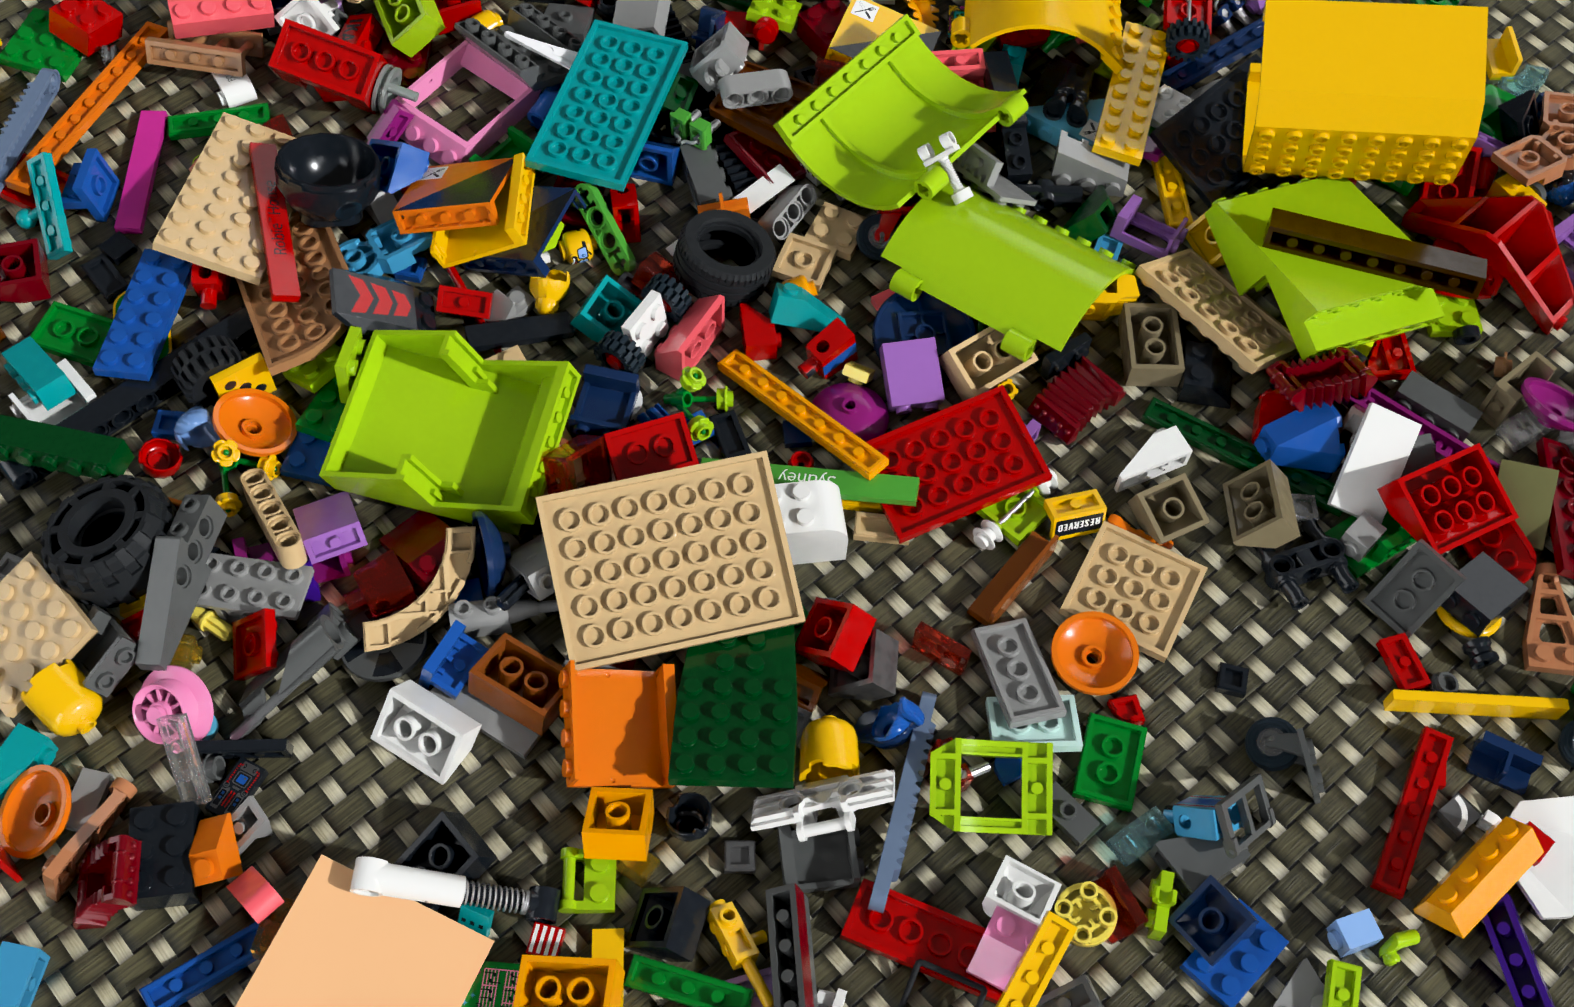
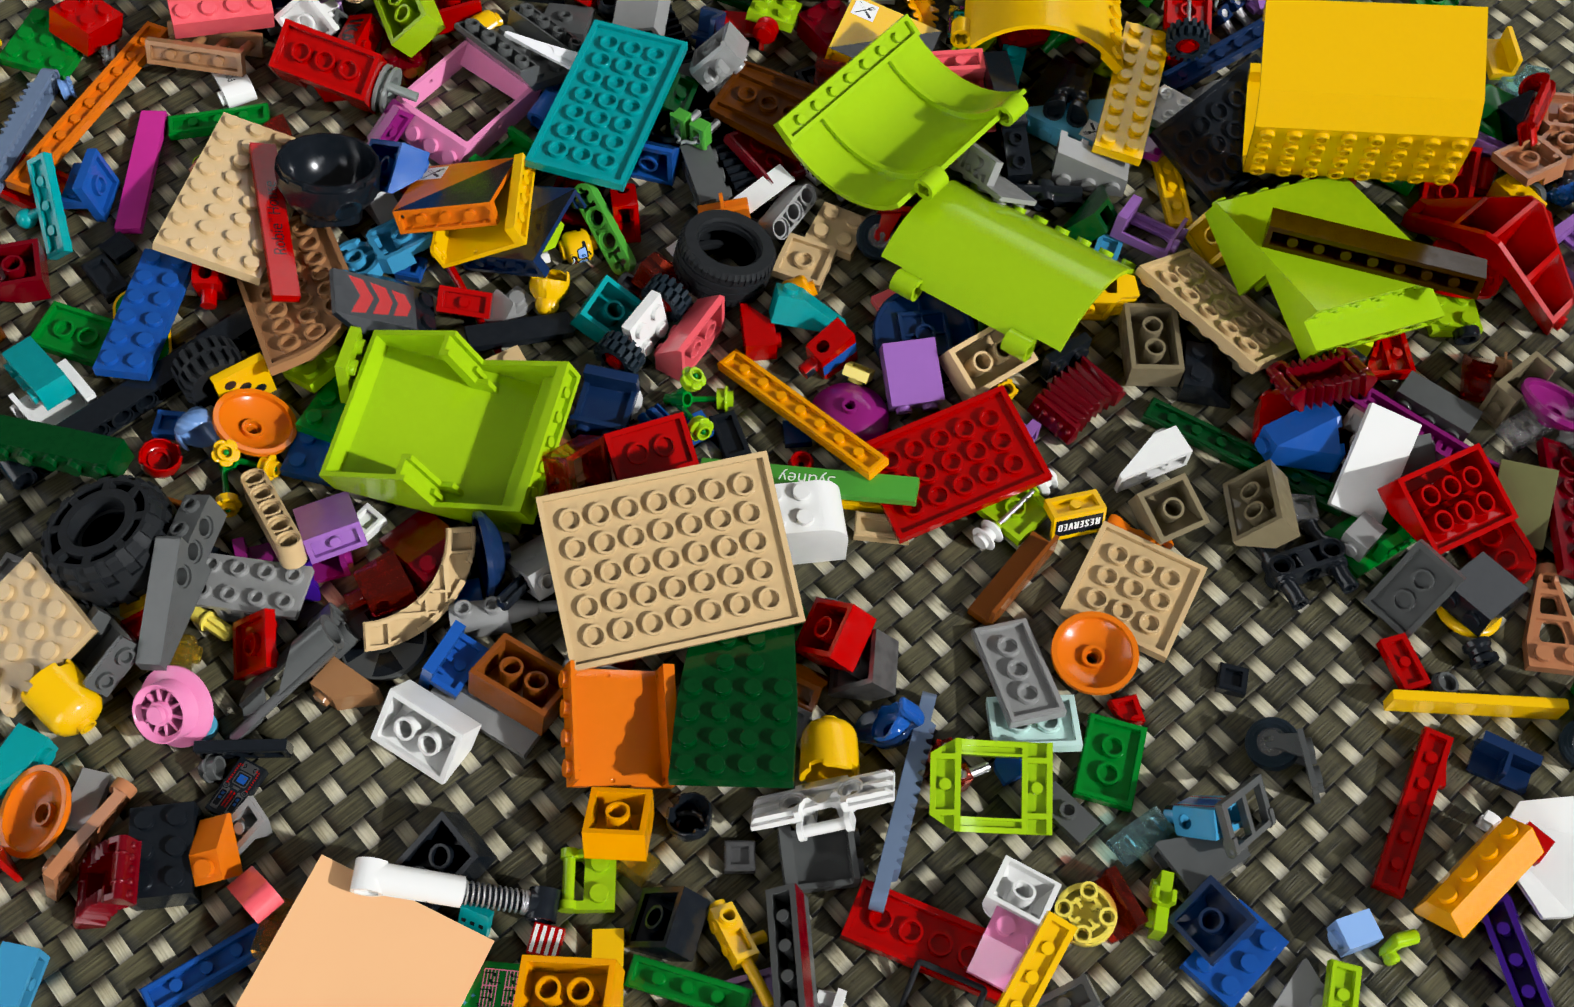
(66, 88): none -> medium blue bush
(184, 758): clear tile -> none
(344, 687): none -> medium nougat slope
(370, 521): none -> white tile
(755, 88): light grey beam -> none
(941, 648): clear red plate -> none
(950, 145): white bar -> none
(1458, 815): flat silver tile -> none
(1476, 377): none -> clear red slope
(1546, 89): none -> red piece

